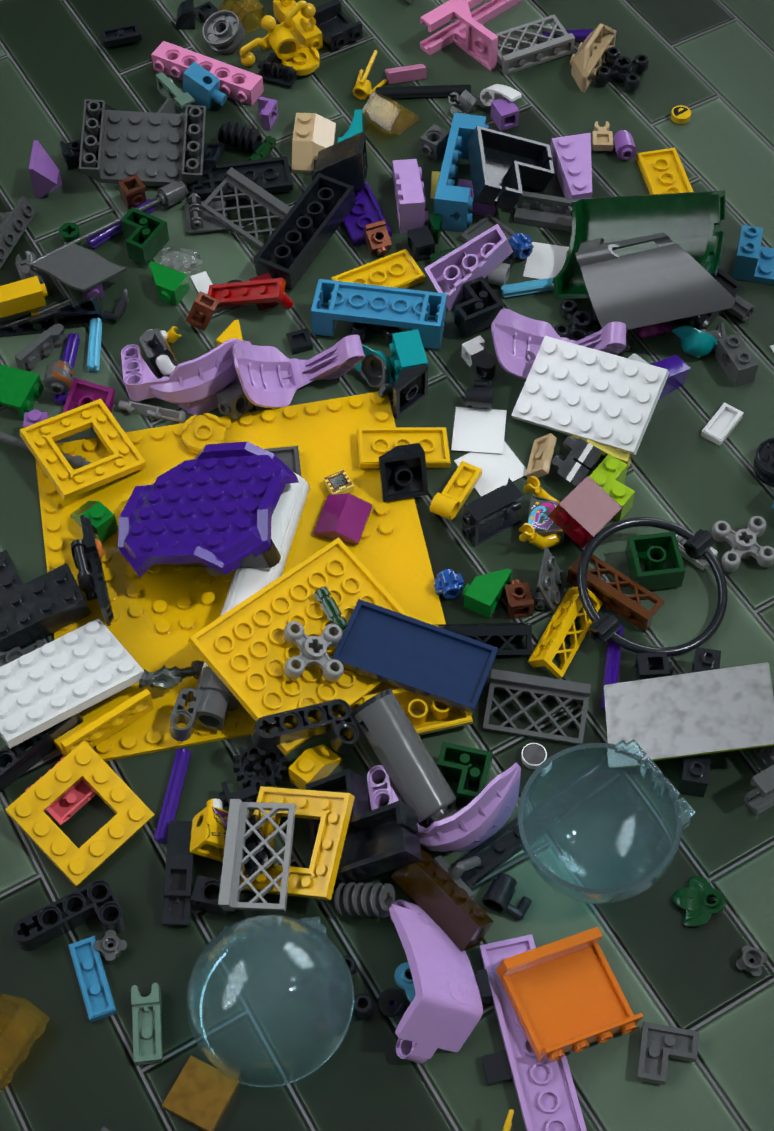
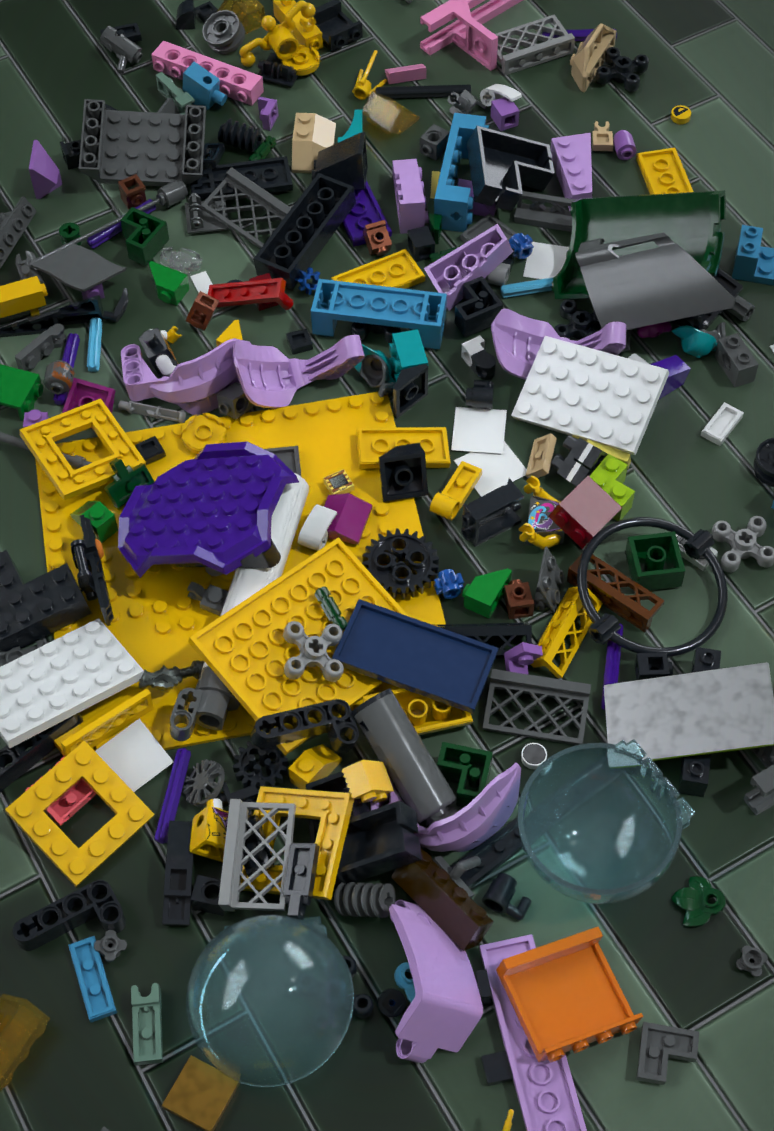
(122, 46): none -> dark grey piece
(125, 481): none -> dark green hinge
(135, 755): none -> white sticker
(150, 450): none -> black tile
(204, 782): none -> dark grey wheel
(211, 599): none -> dark grey plate
(300, 877): none -> hinge
(307, 275): none -> blue gear
(314, 531): none -> white panel
(368, 781): none -> yellow brick
(401, 562): none -> black gear
(521, 656): none -> medium lavender bracket

